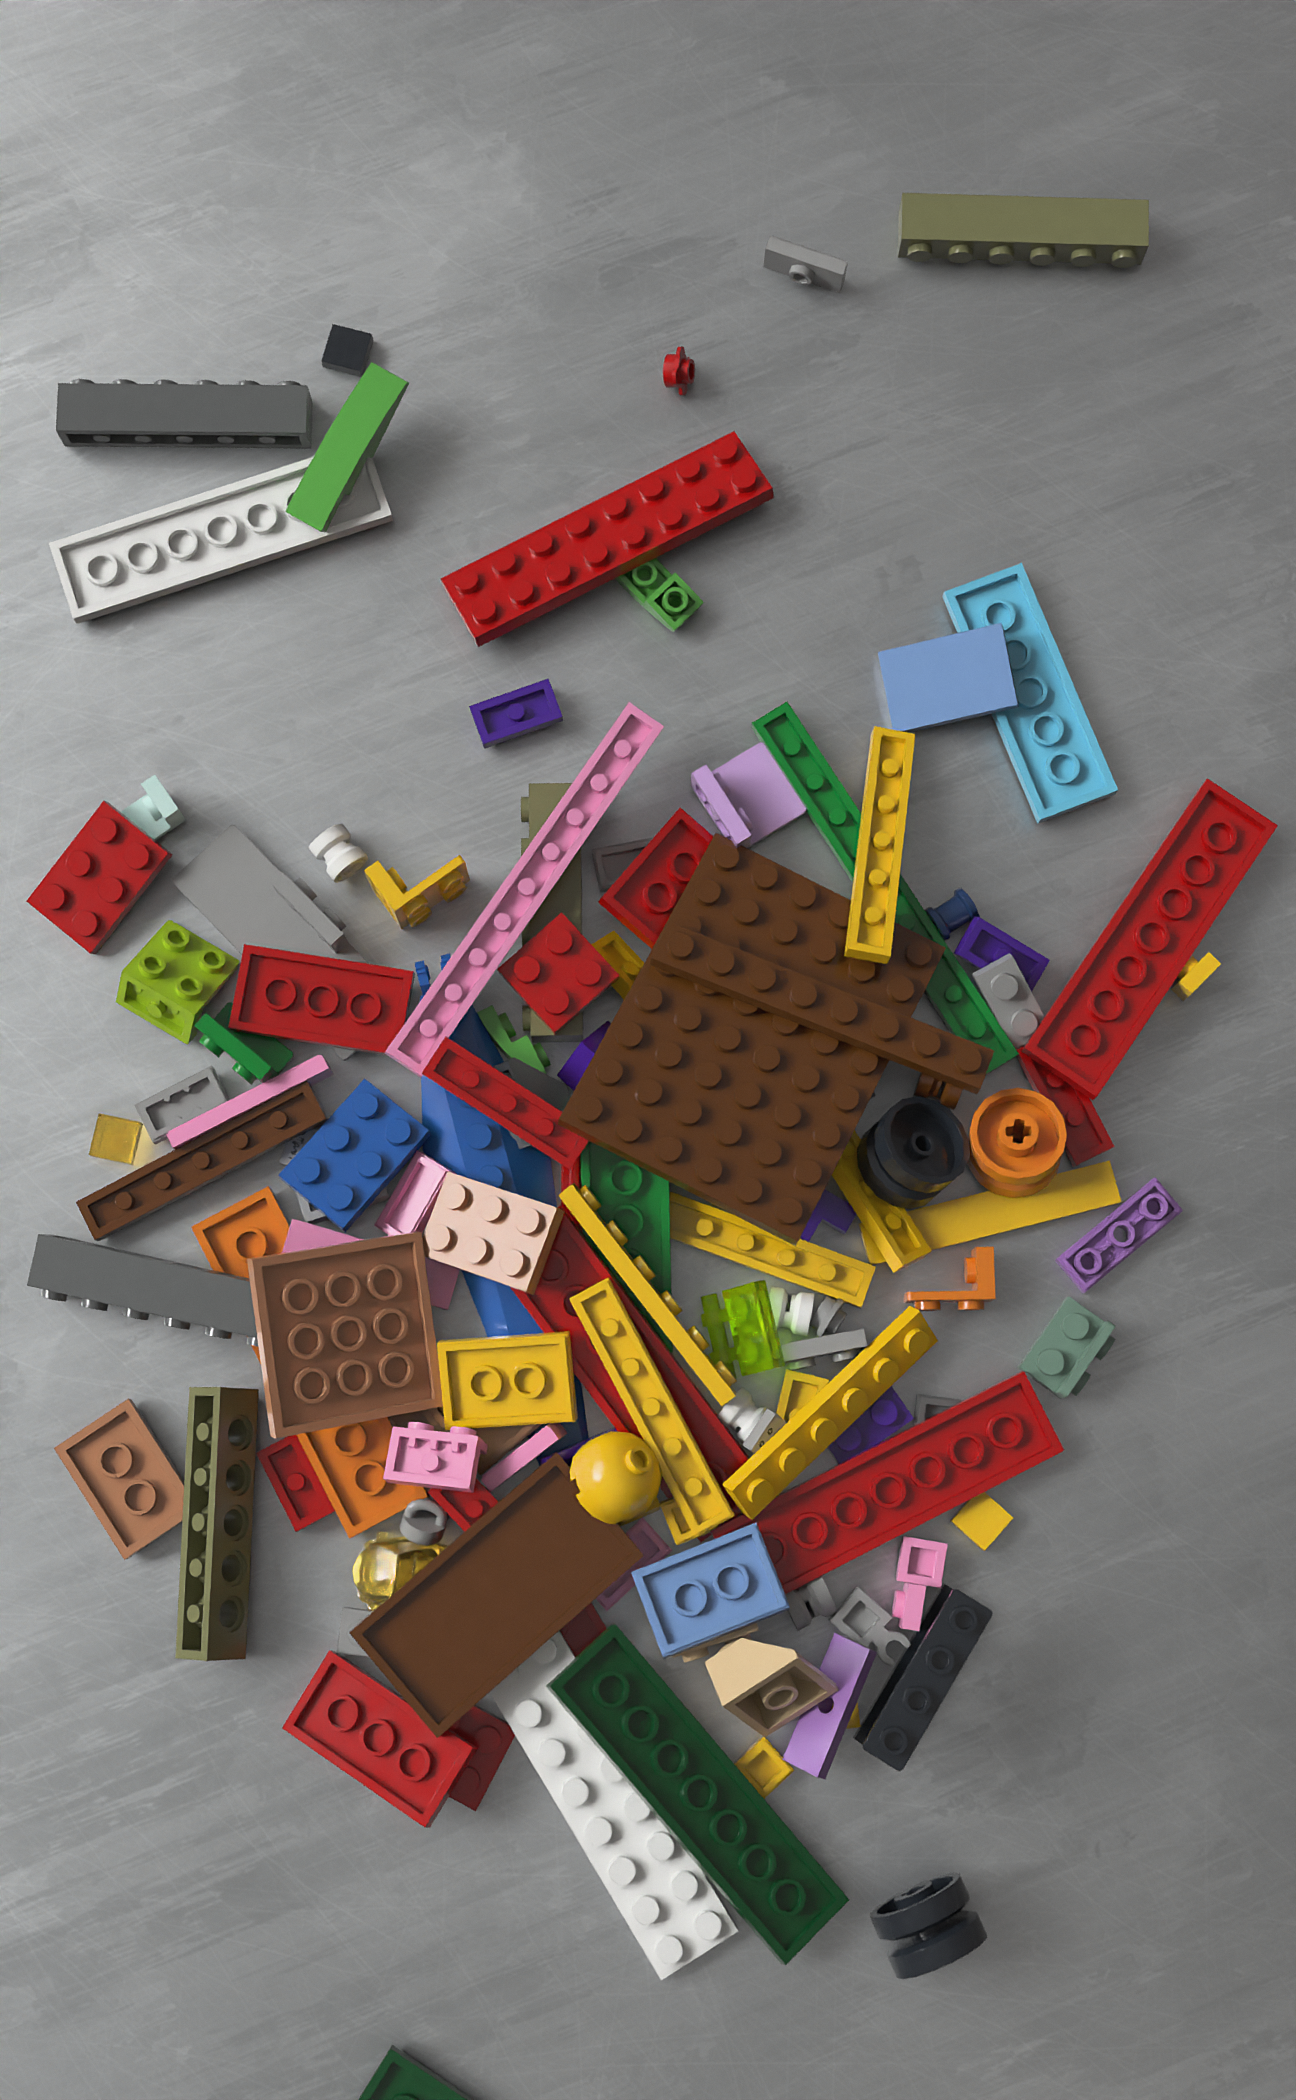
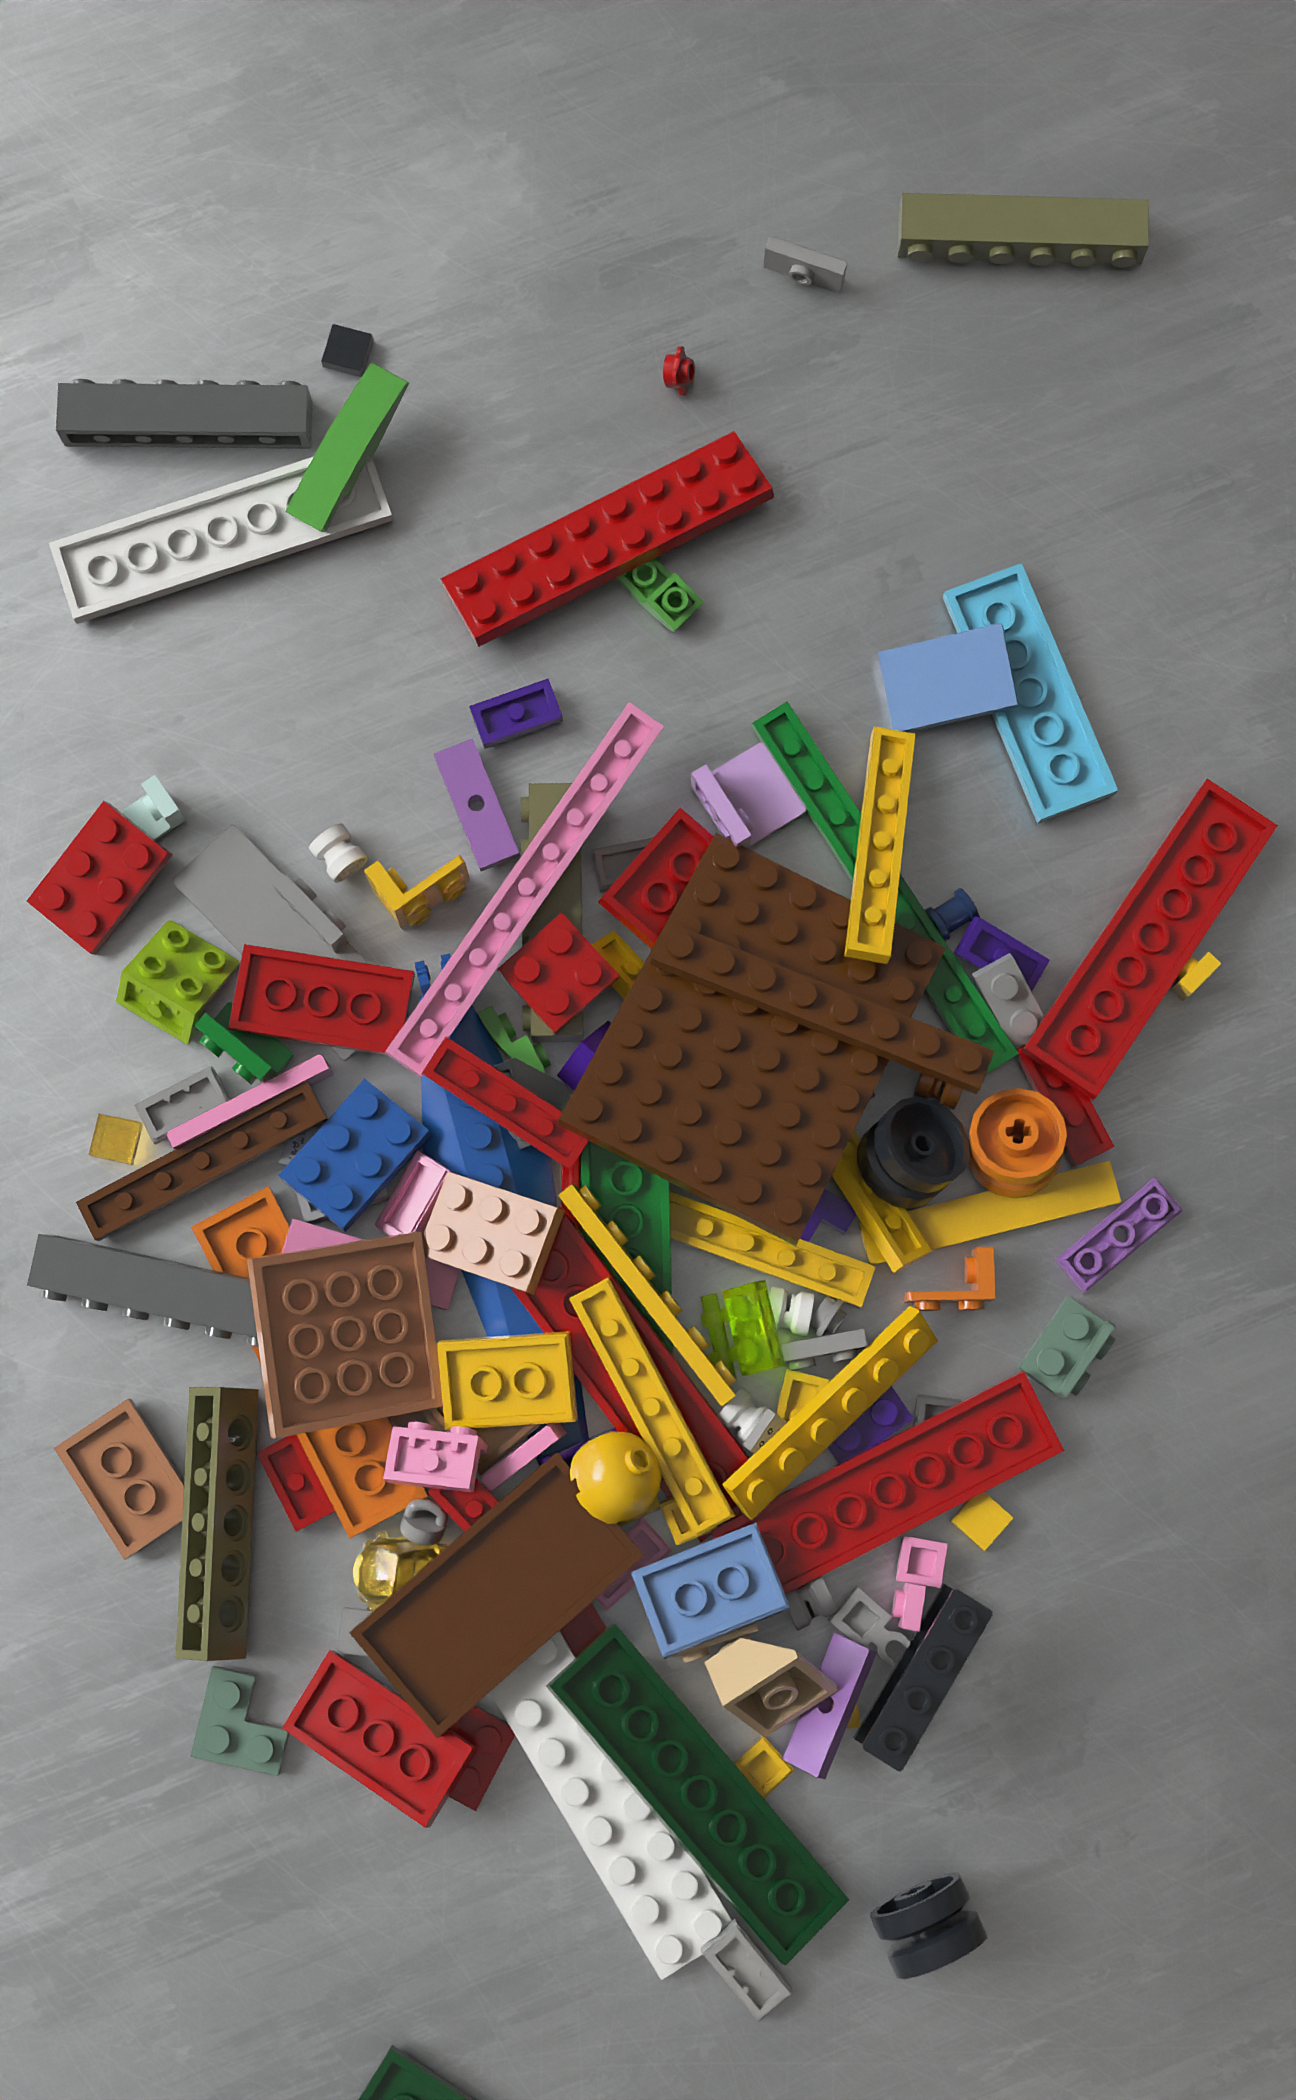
(225, 1732): none -> sand green plate
(468, 783): none -> medium lavender tile
(746, 1970): none -> light grey plate

